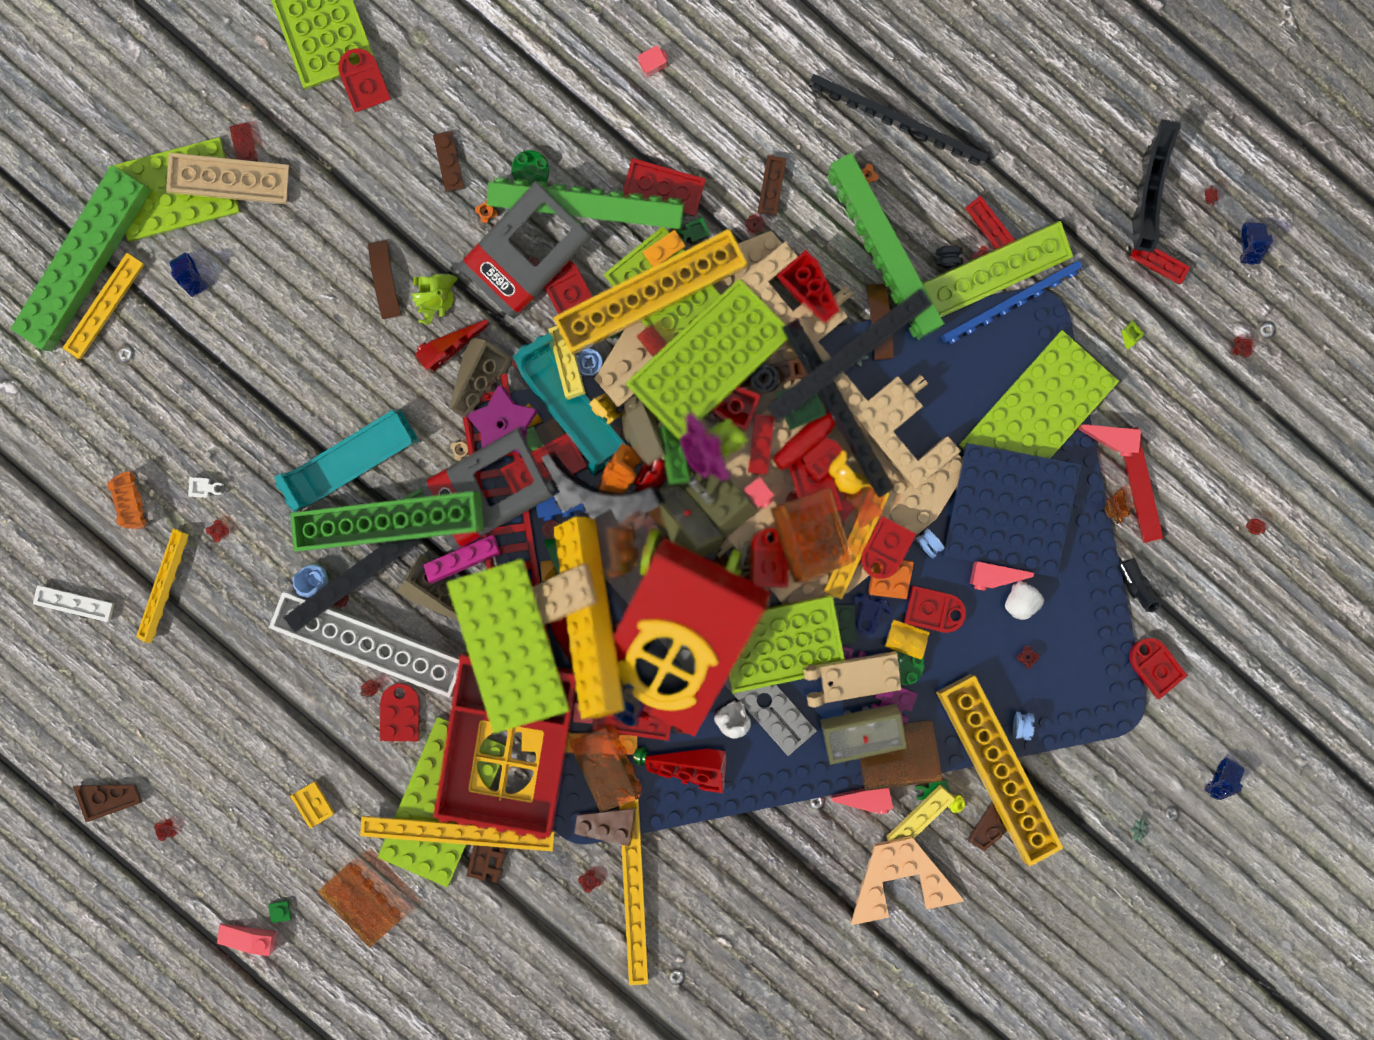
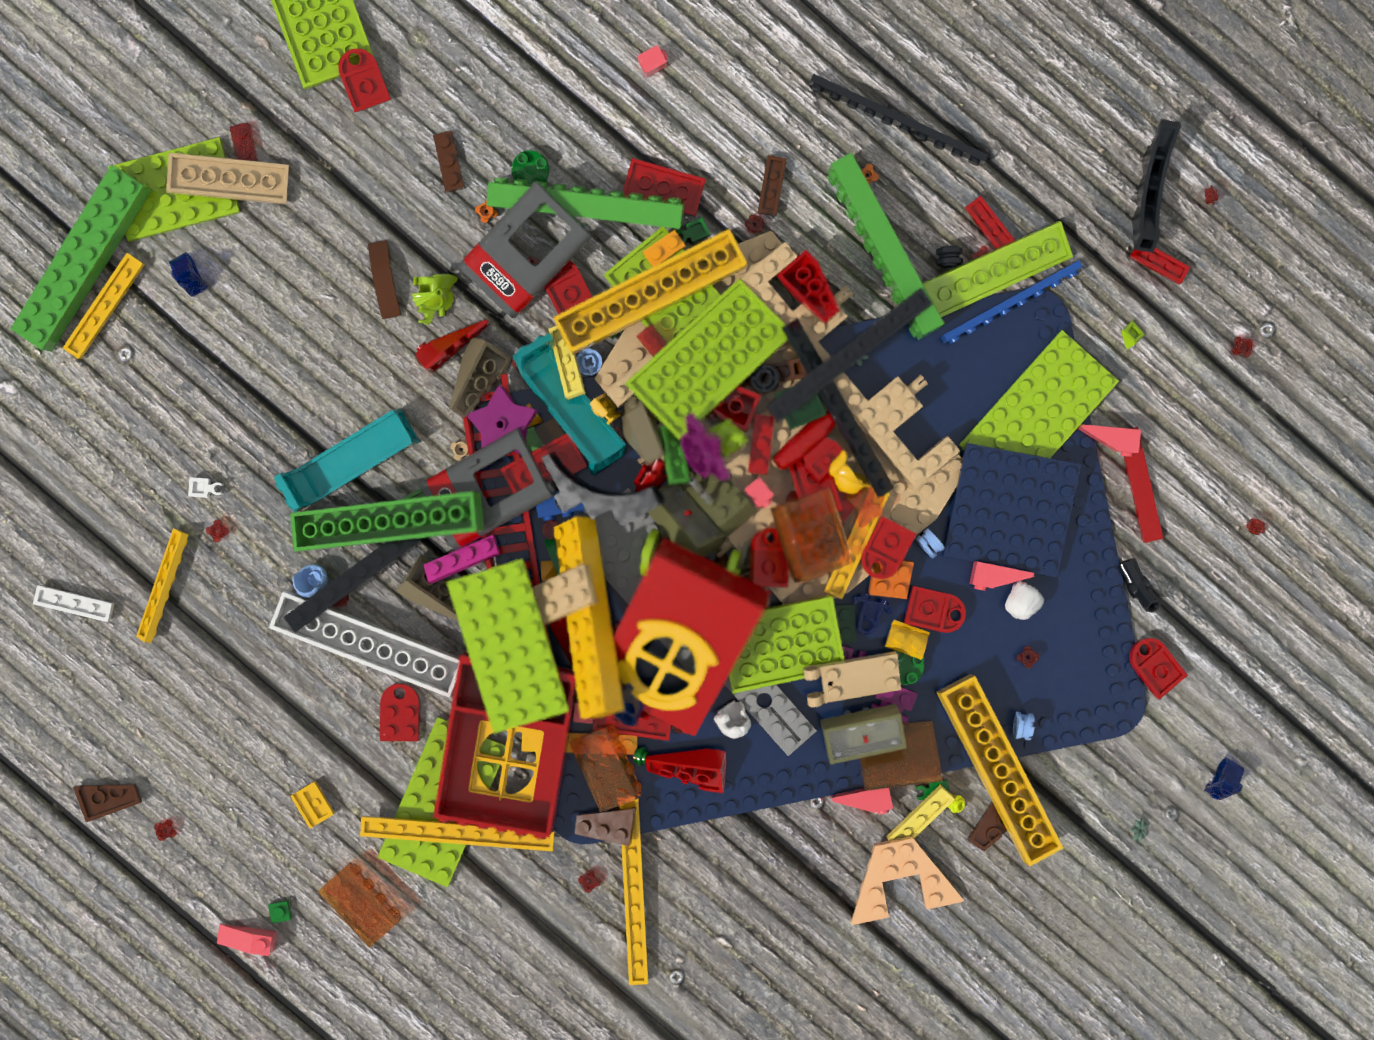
(127, 501): orange piece -> none
(369, 688): clear red plate -> none
(480, 862): reddish brown plate -> none
(619, 470): orange piece -> none
(621, 550): clear orange bracket -> none
(879, 306): reddish brown slope -> none
(1116, 508): clear orange animal -> none
(1254, 242): clear blue pin -> none

